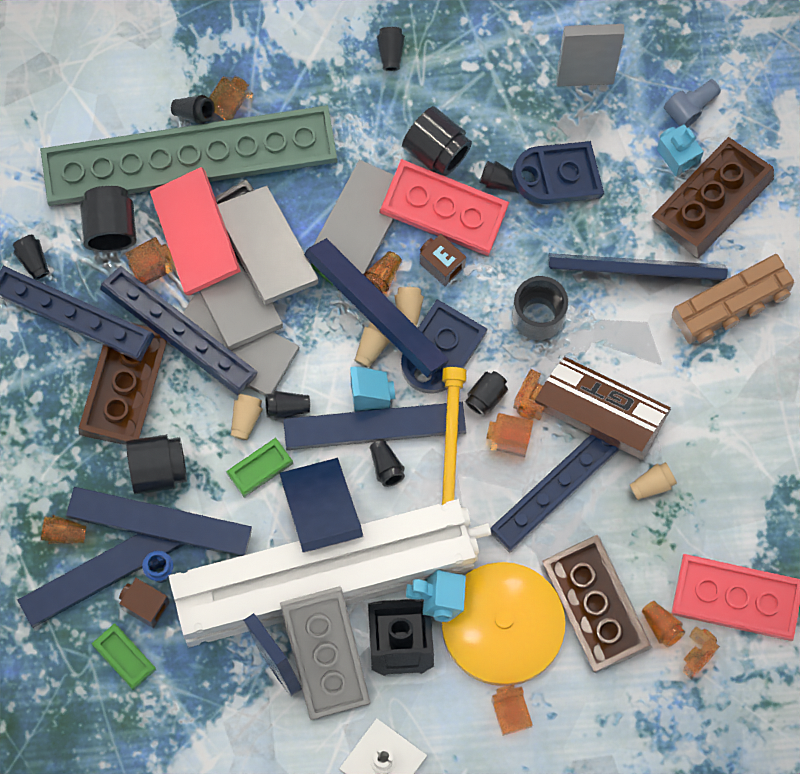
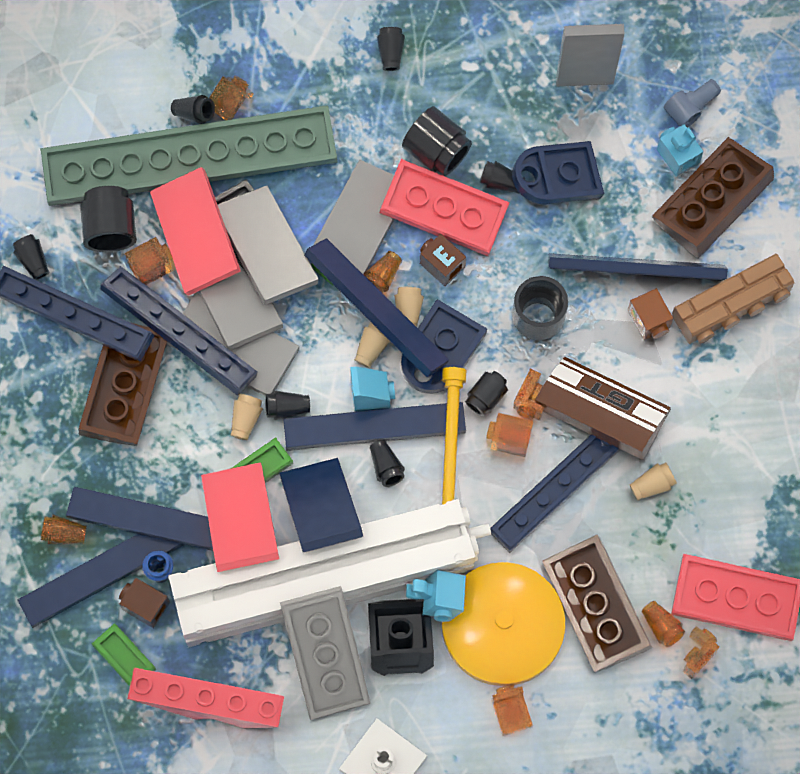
(155, 463): black piece -> none
(206, 699): none -> coral slope
(239, 517): none -> coral tile
(273, 655): dark blue tile -> none
(650, 314): none -> dark orange brick

